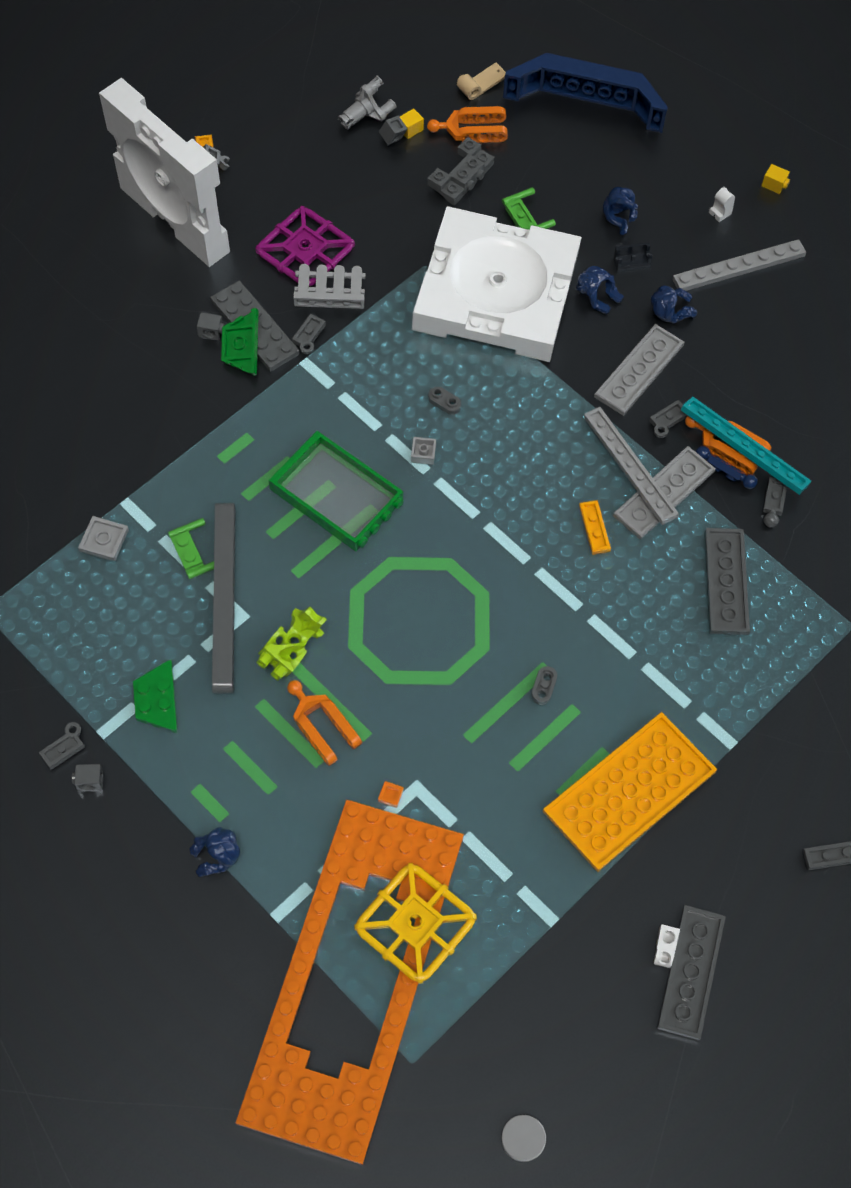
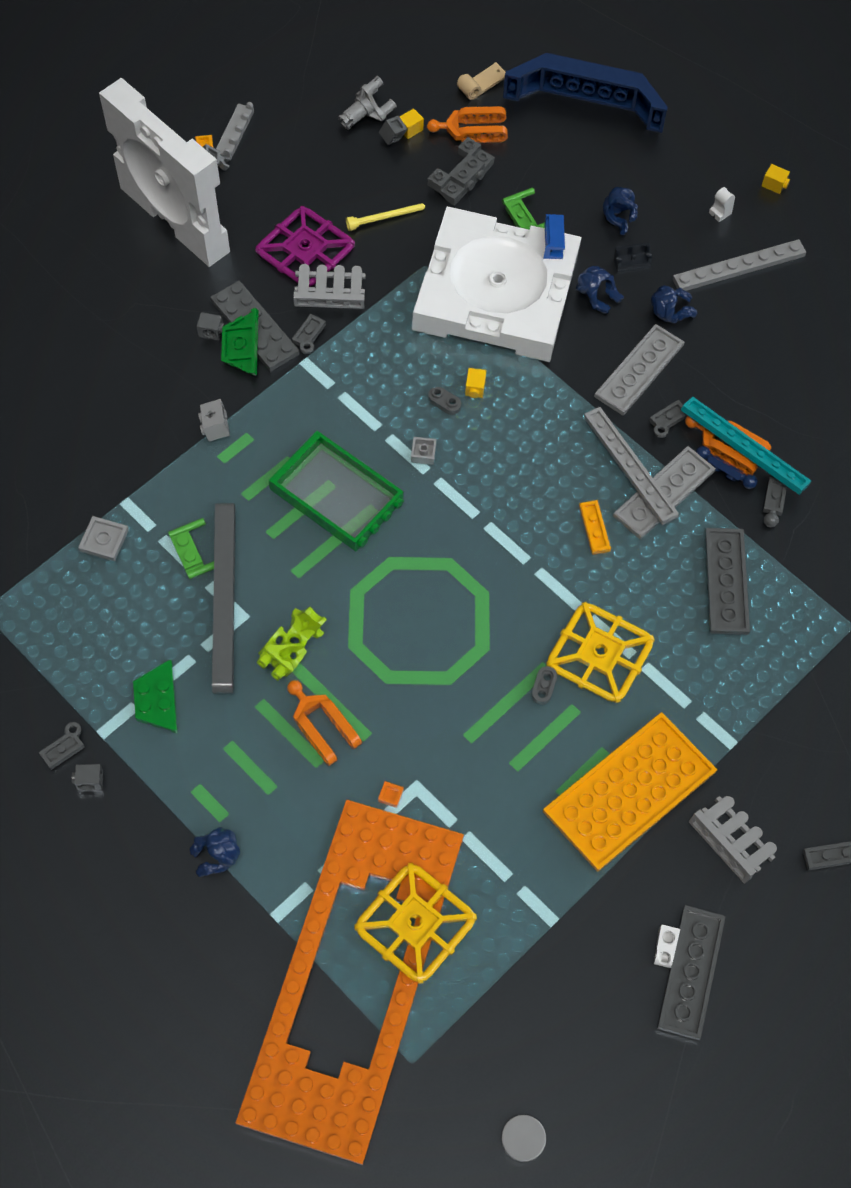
(214, 420): none -> light grey brick
(235, 129): none -> light grey hinge
(353, 223): none -> light yellow piece
(475, 383): none -> yellow brick
(554, 236): none -> blue window
(605, 662): none -> yellow plate
(728, 848): none -> light grey fence

